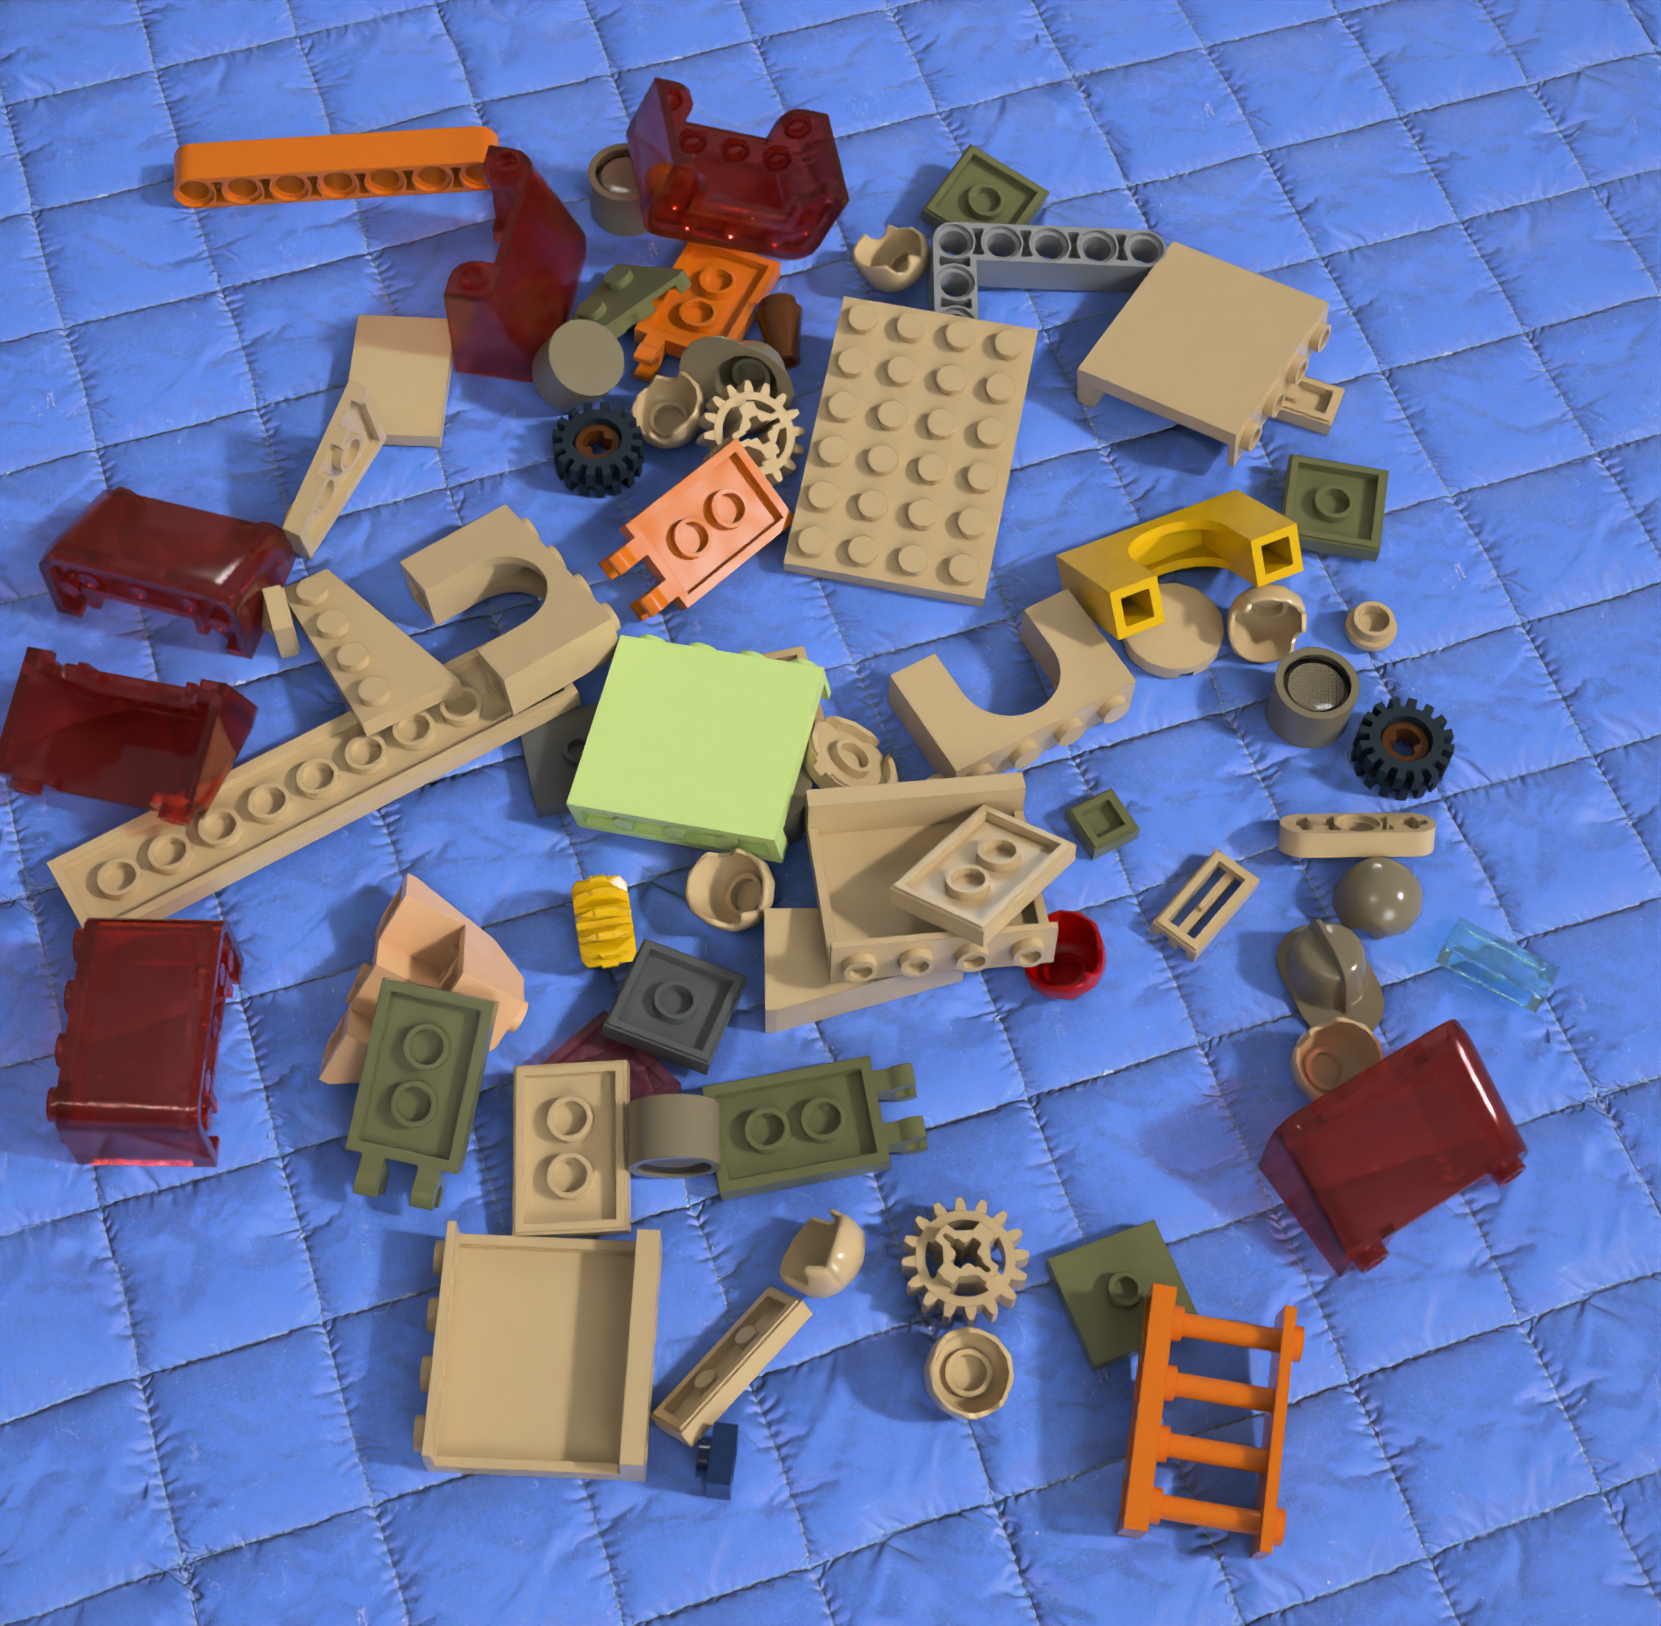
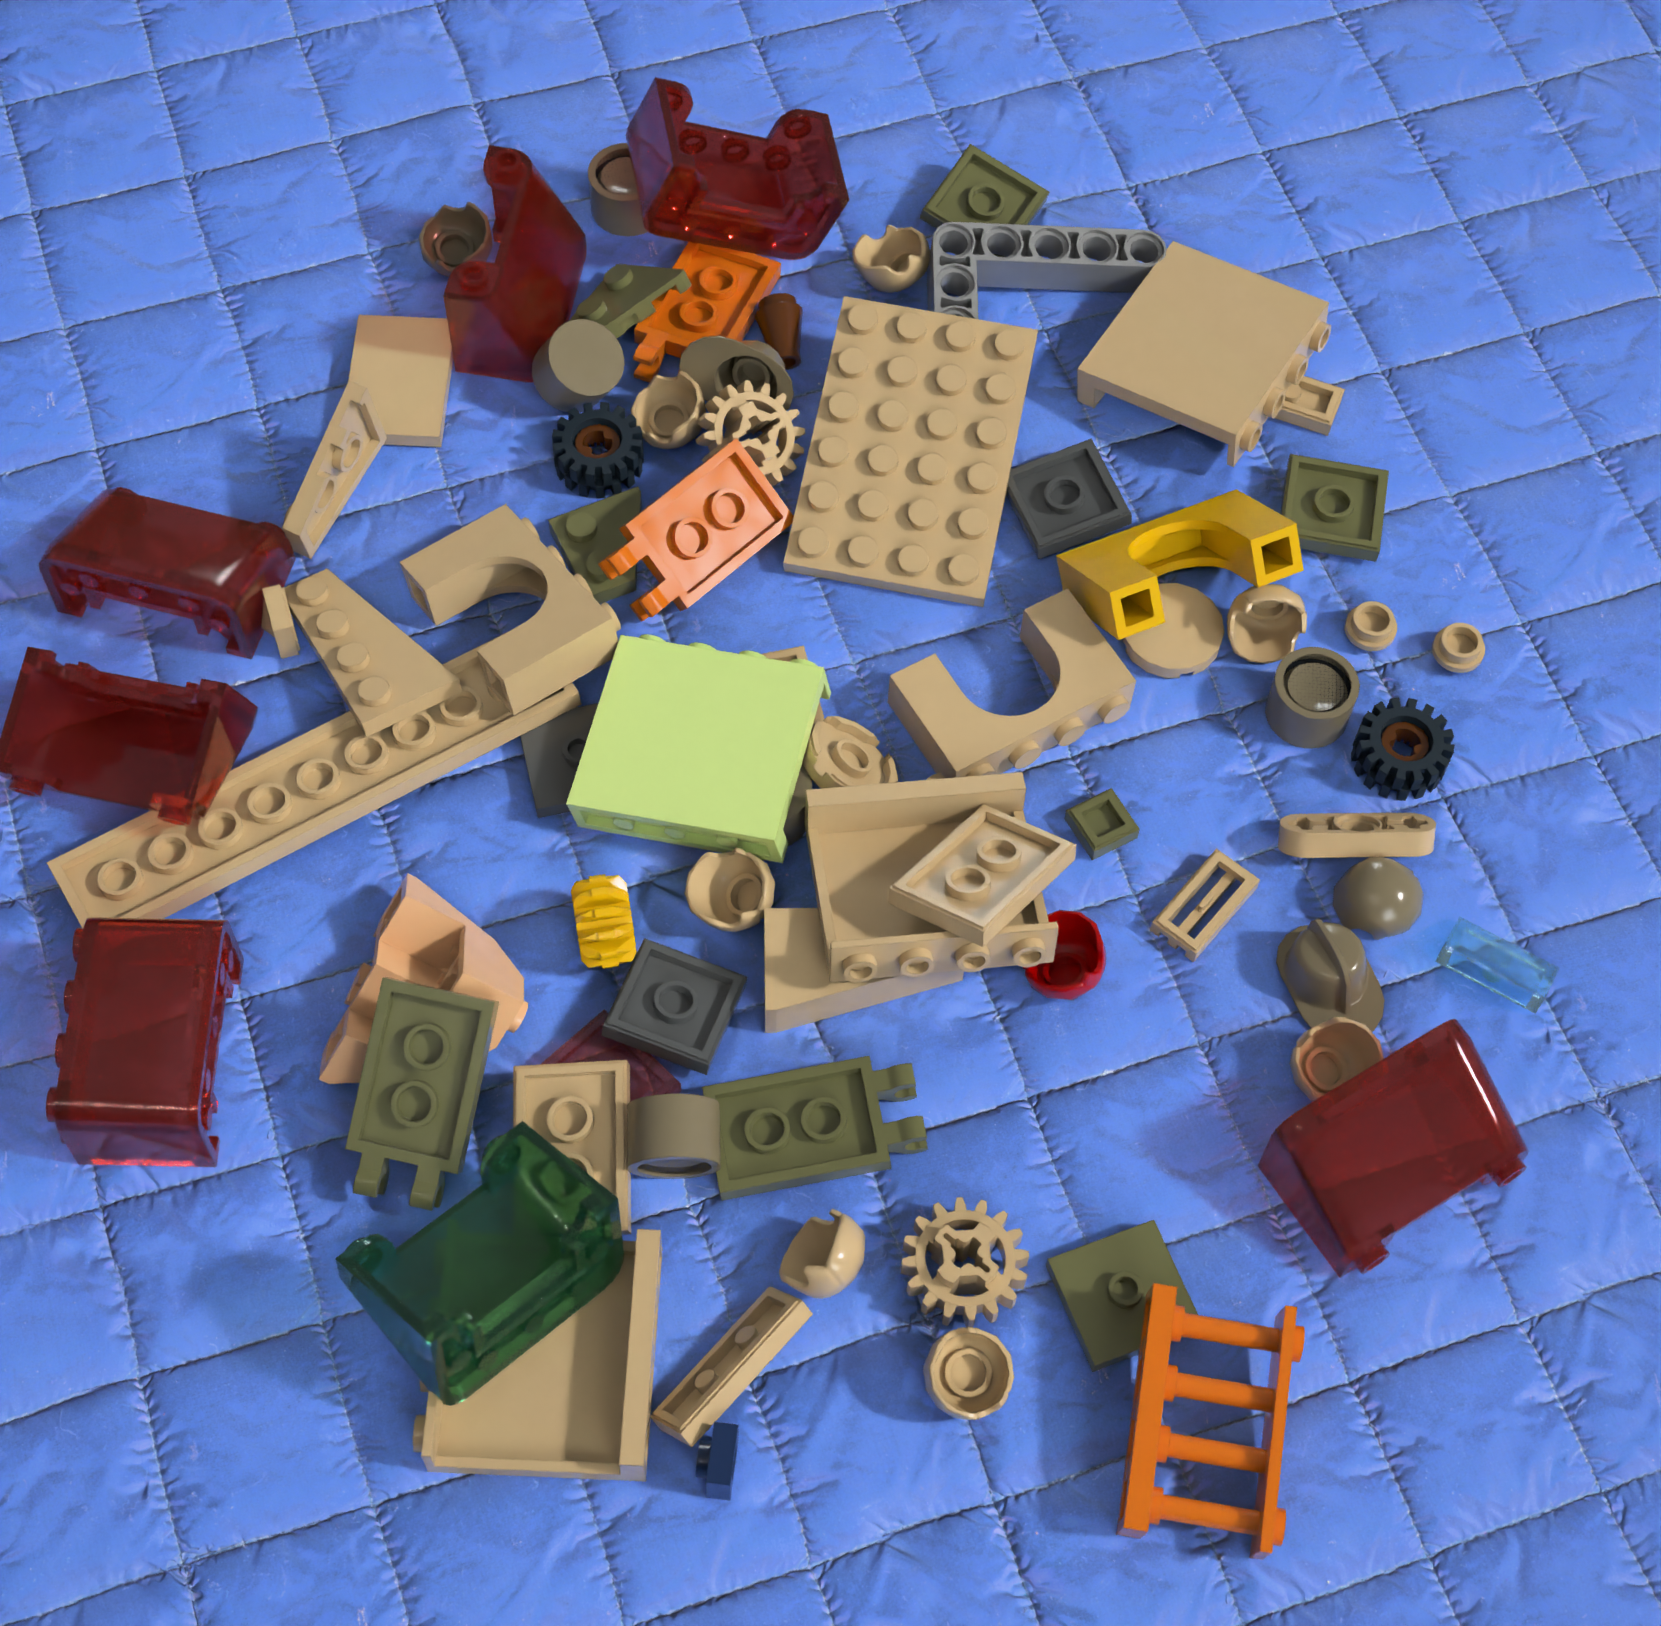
(332, 167): orange beam -> none
(455, 238): none -> dark tan hair
(492, 1267): none -> clear green windscreen
(593, 534): none -> olive wing
(1066, 499): none -> dark grey plate
(1458, 648): none -> tan plate

